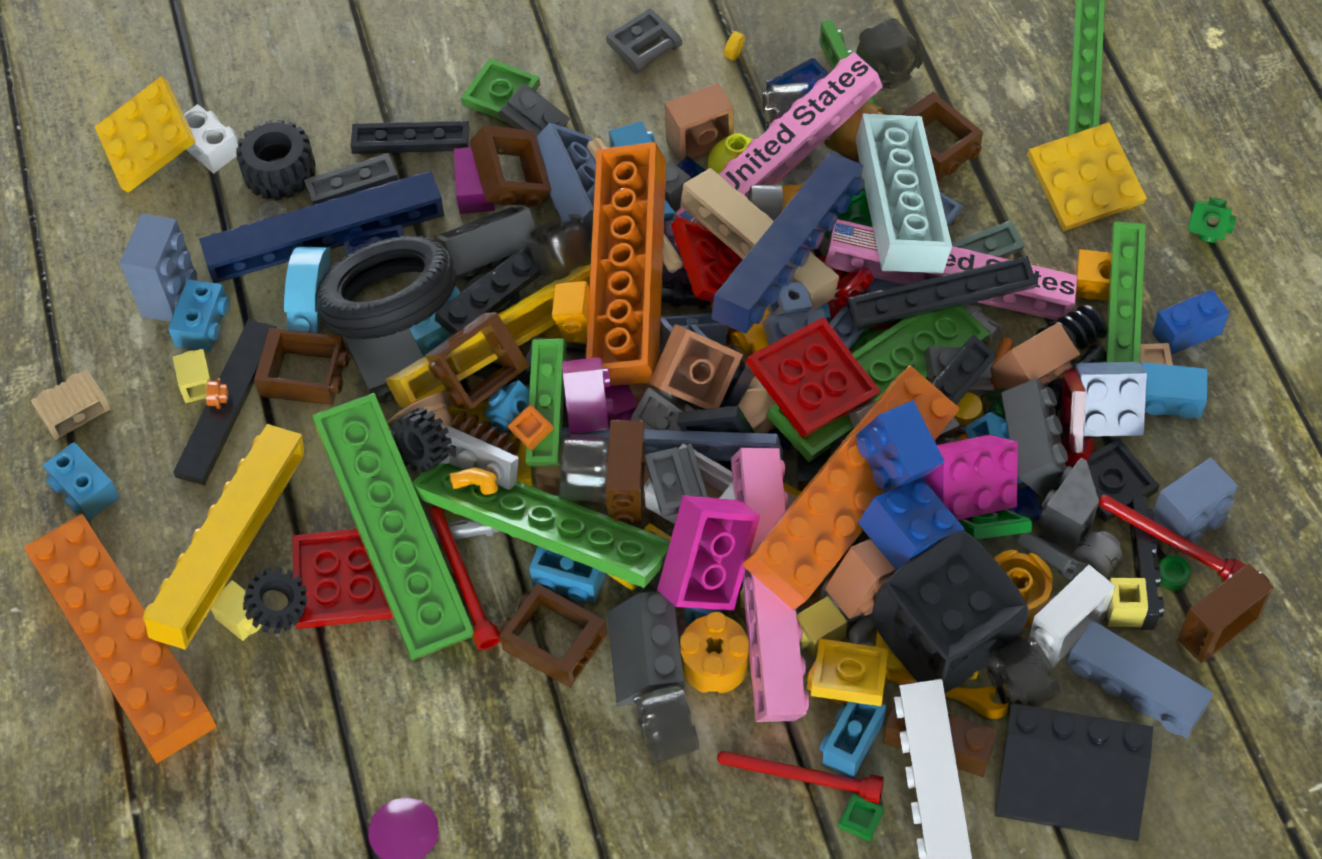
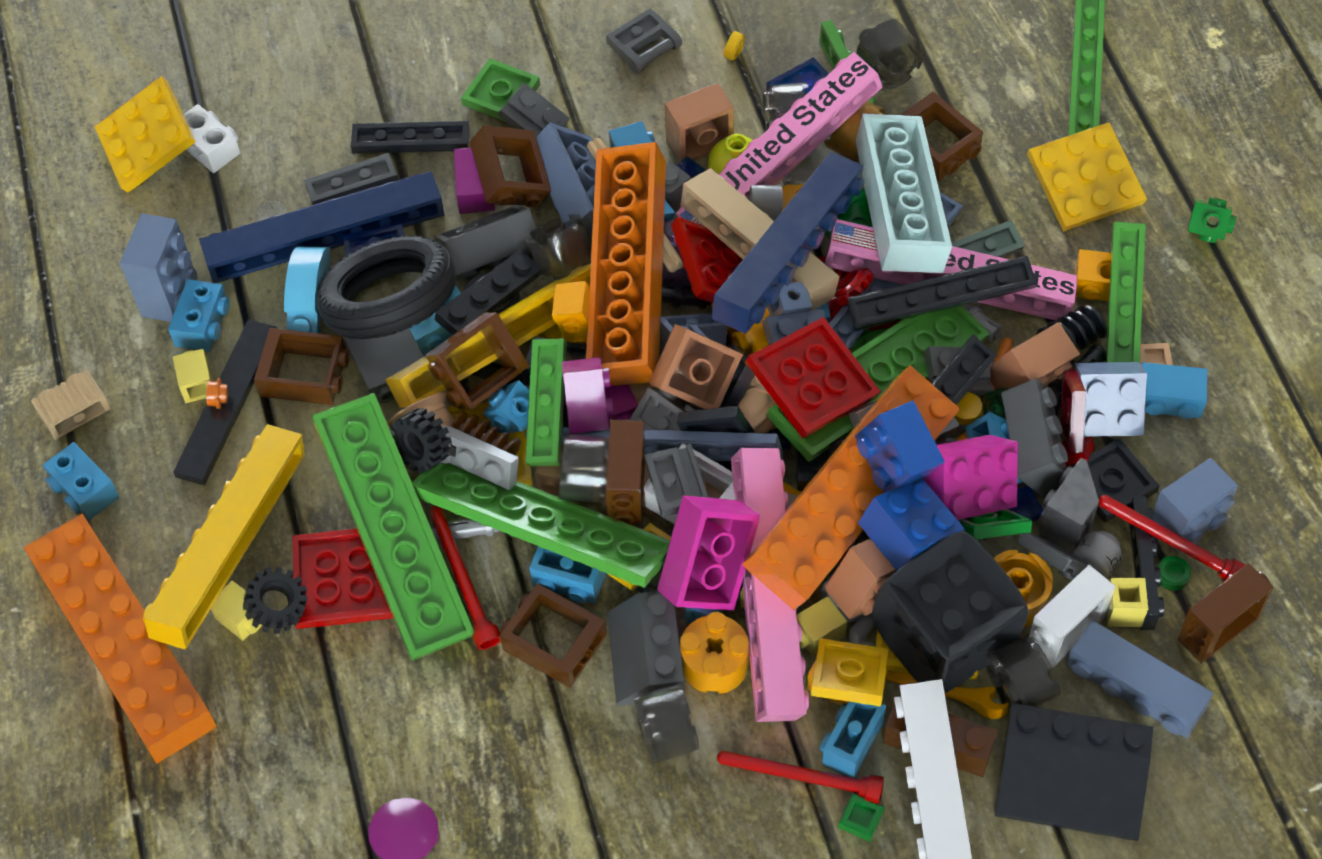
(273, 142): black tyre -> none
(476, 476): light orange arm -> none
(530, 427): orange tile -> none
(1191, 321): blue brick -> none

